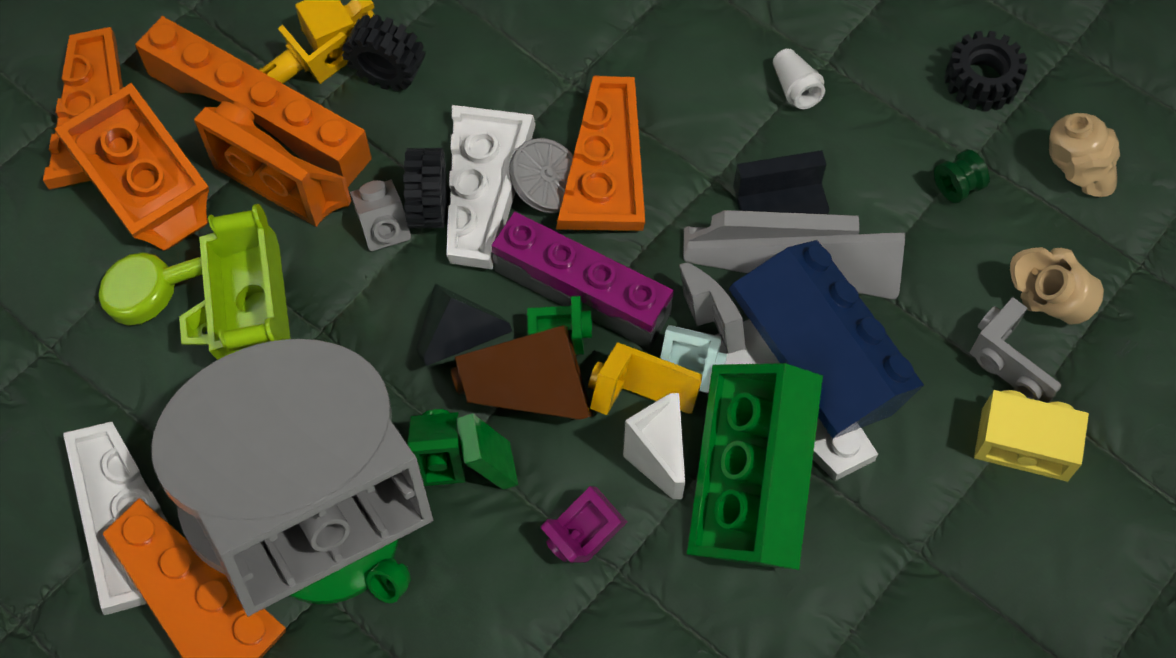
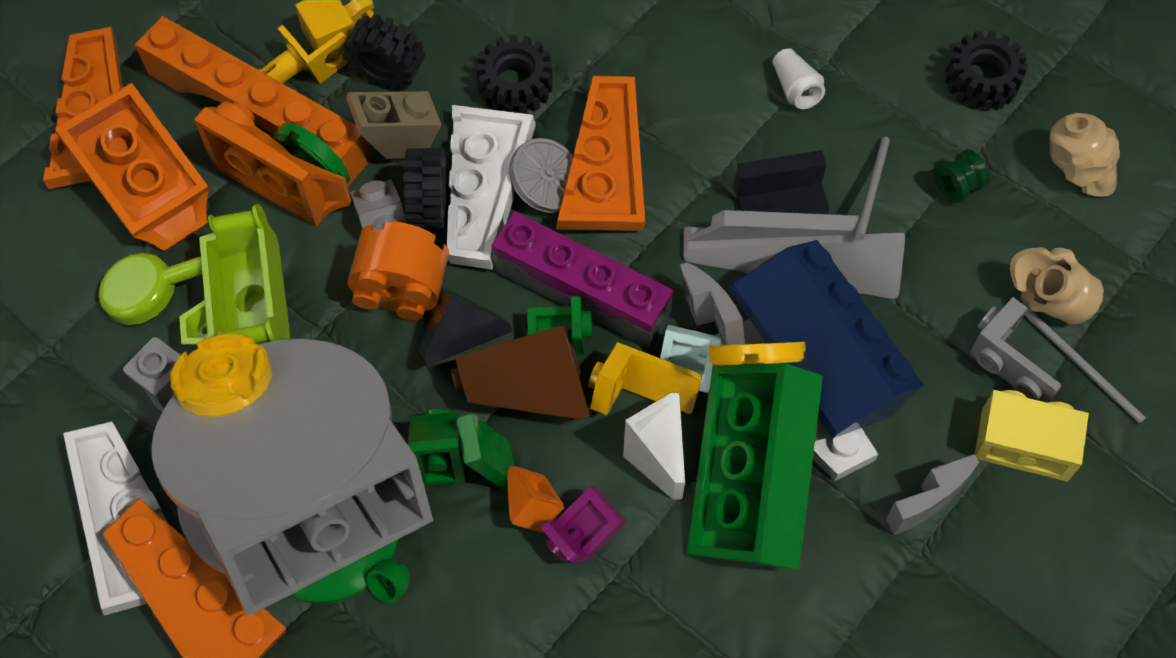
(152, 370): none -> light grey bracket
(221, 375): none -> yellow tile
(309, 148): none -> green tile
(395, 120): none -> dark tan slope
(398, 270): none -> orange brick
(514, 56): none -> black tyre
(531, 498): none -> orange slope
(757, 353): none -> yellow tile
(872, 189): none -> light grey axle
(939, 489): none -> light grey slope
(1084, 366): none -> light grey axle

